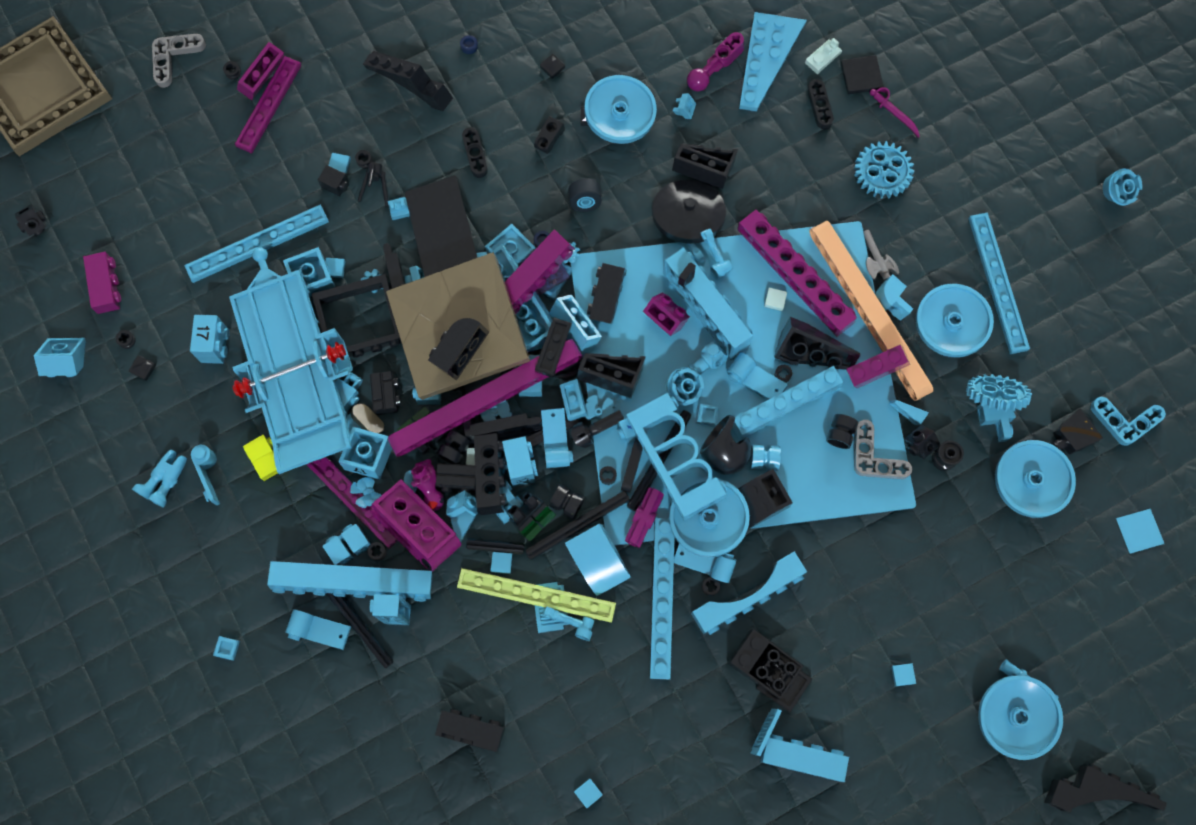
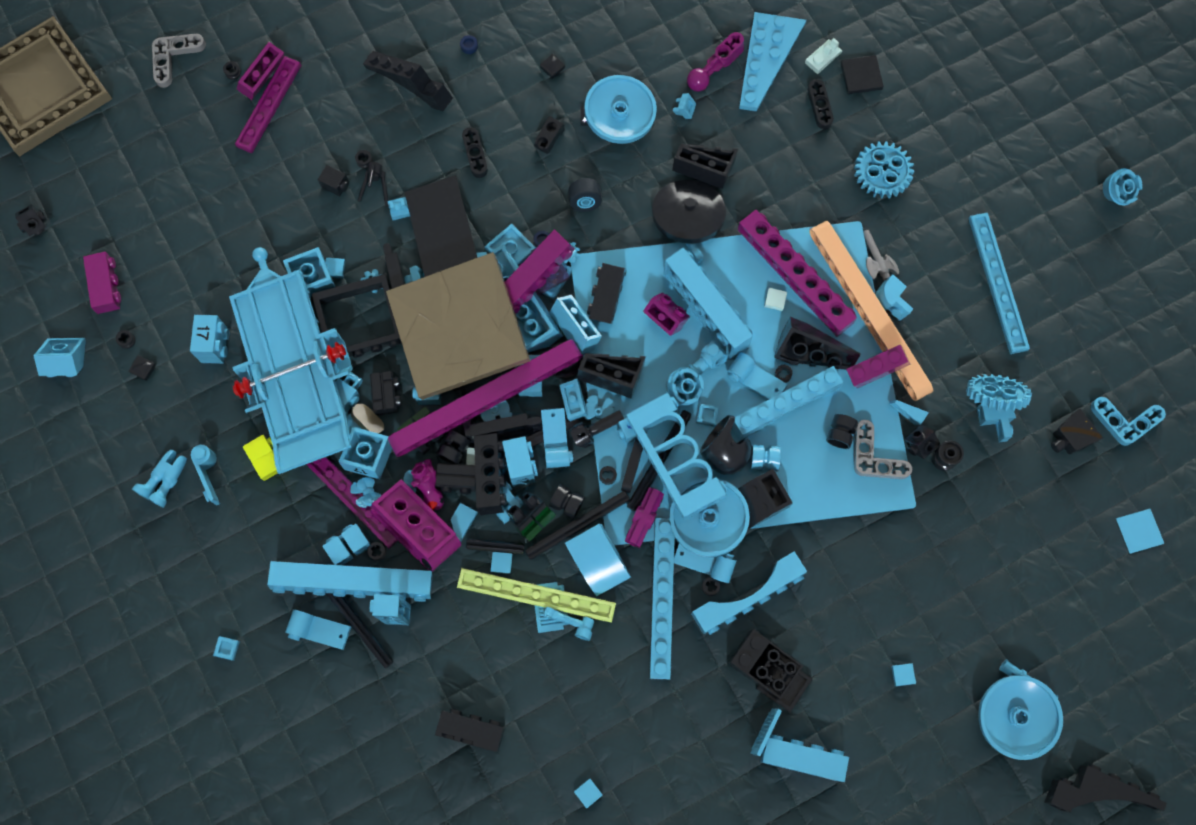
(266, 239): medium azure tile -> none
(340, 162): medium azure tile -> none
(458, 346): black brick -> none
(460, 503): medium azure bracket -> none
(553, 347): black tile -> none
(687, 275): black tile -> none
(721, 266): medium azure brick -> none
(892, 109): magenta sword -> none
(954, 320): medium azure dish -> none
(1035, 479): medium azure dish -> none

